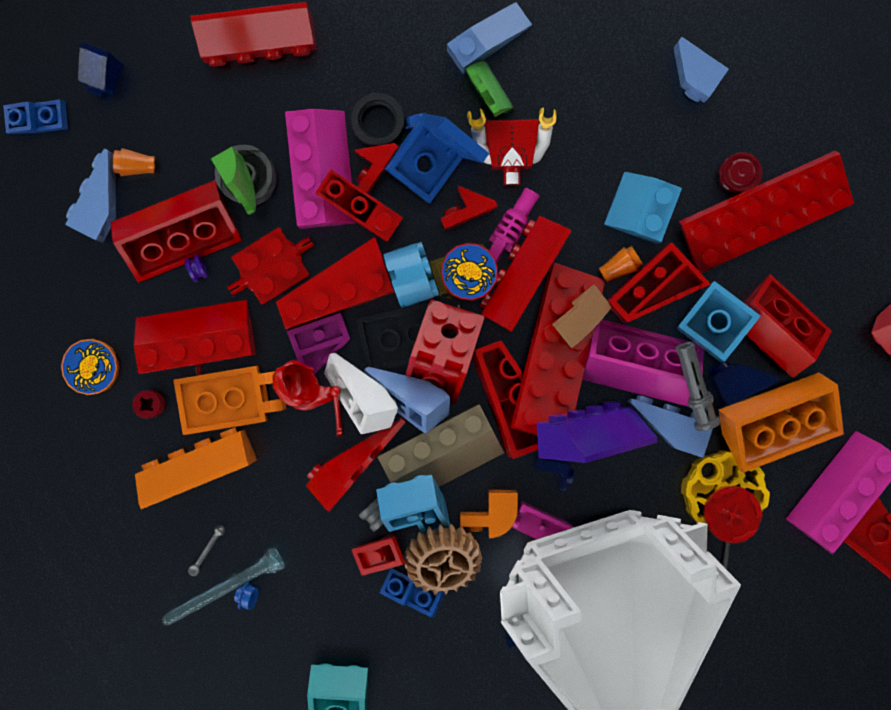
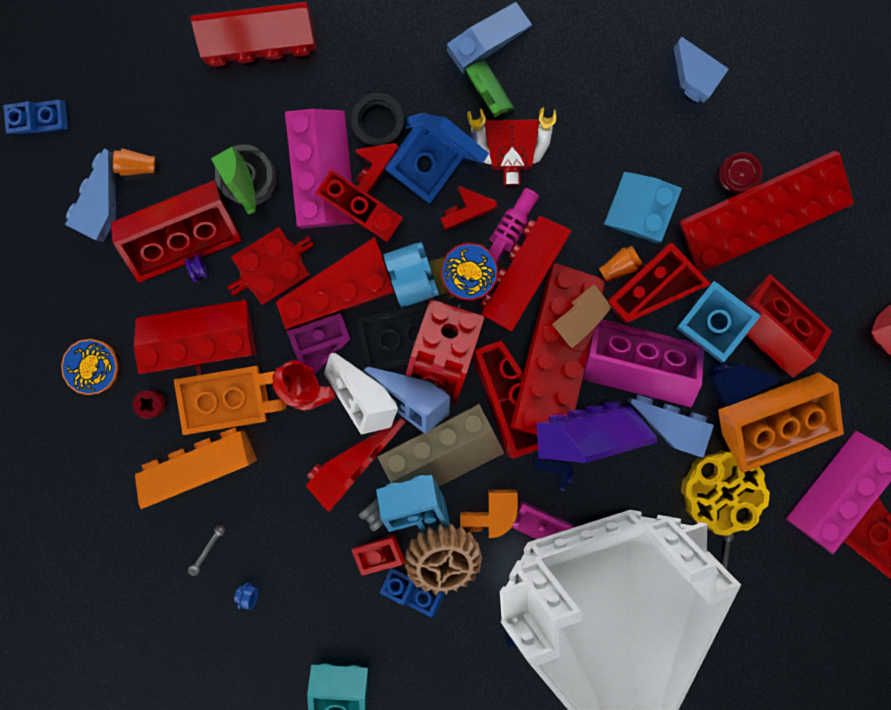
(98, 70): clear blue slope -> none
(269, 563): clear light blue piece -> none
(335, 391): red hinge -> none
(699, 398): dark grey pin -> none
(732, 514): red tile -> none

